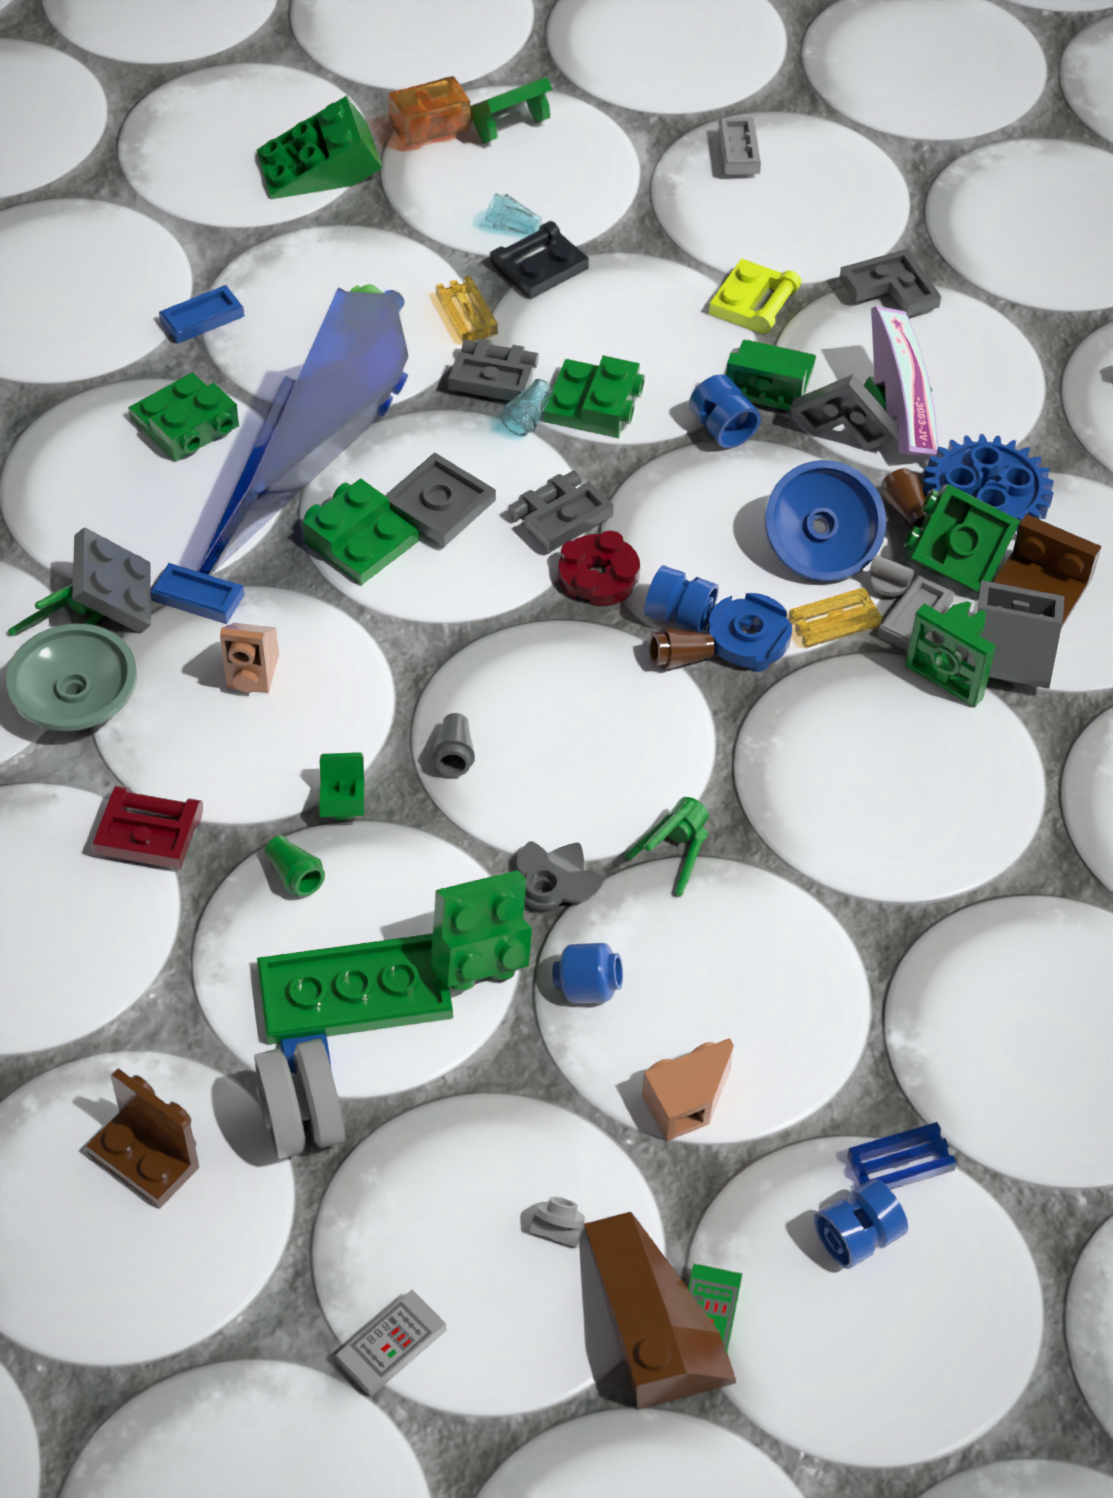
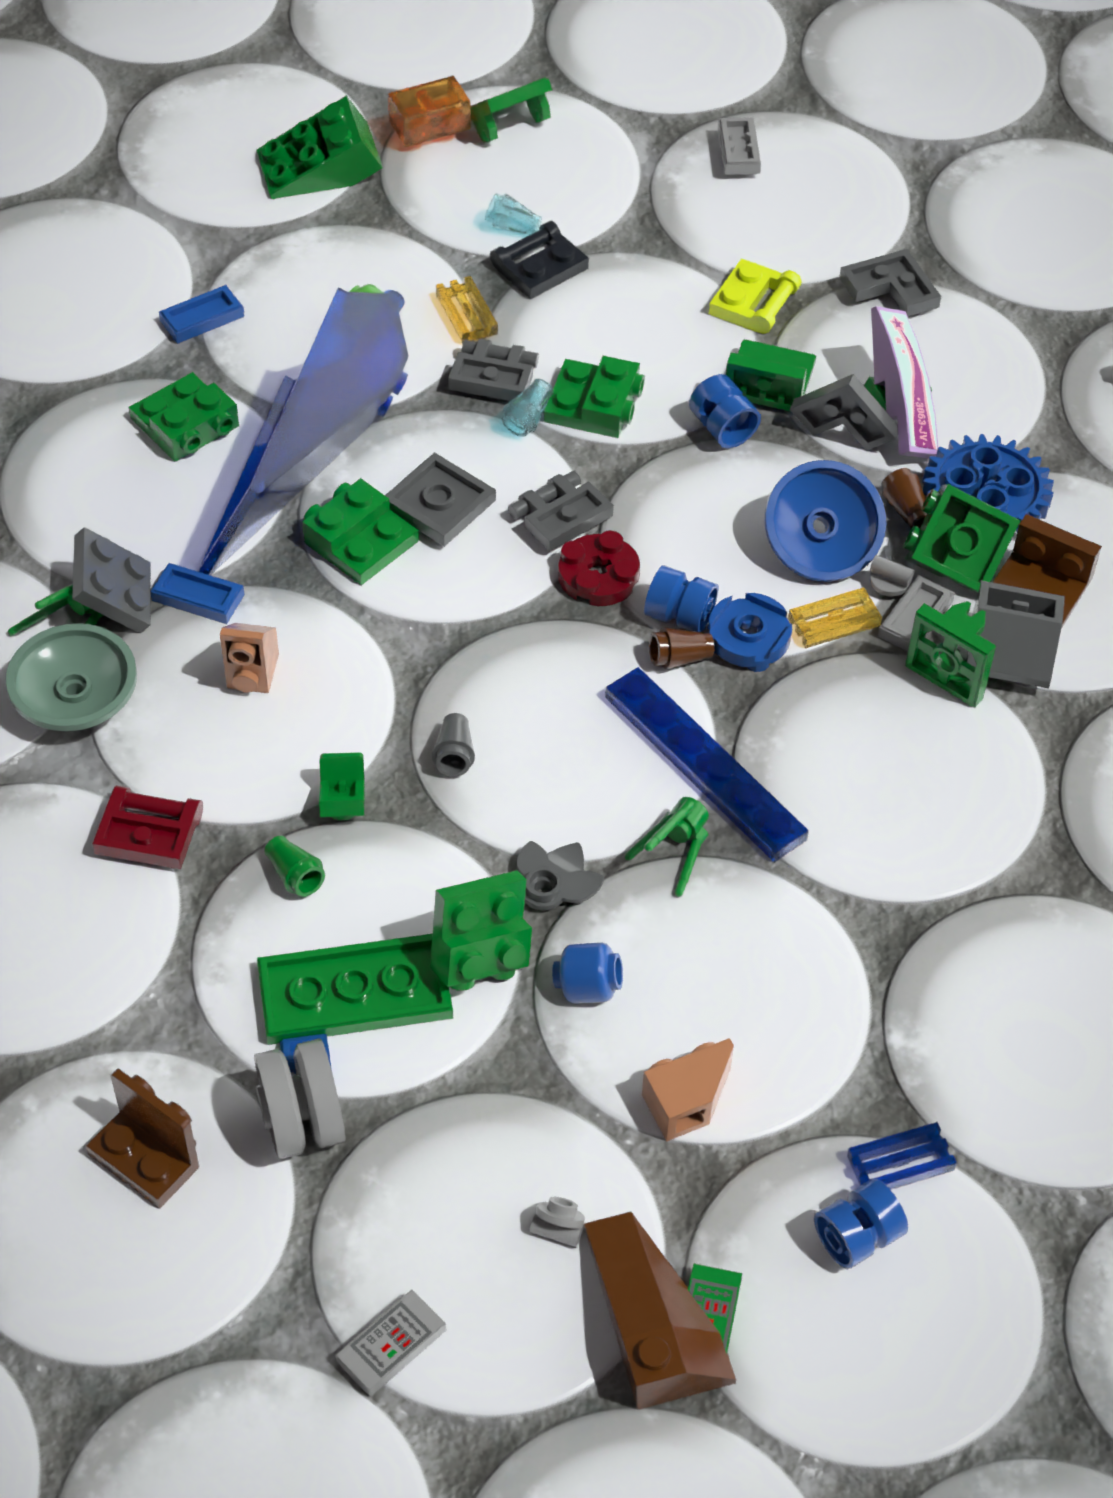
(707, 764): none -> clear blue plate

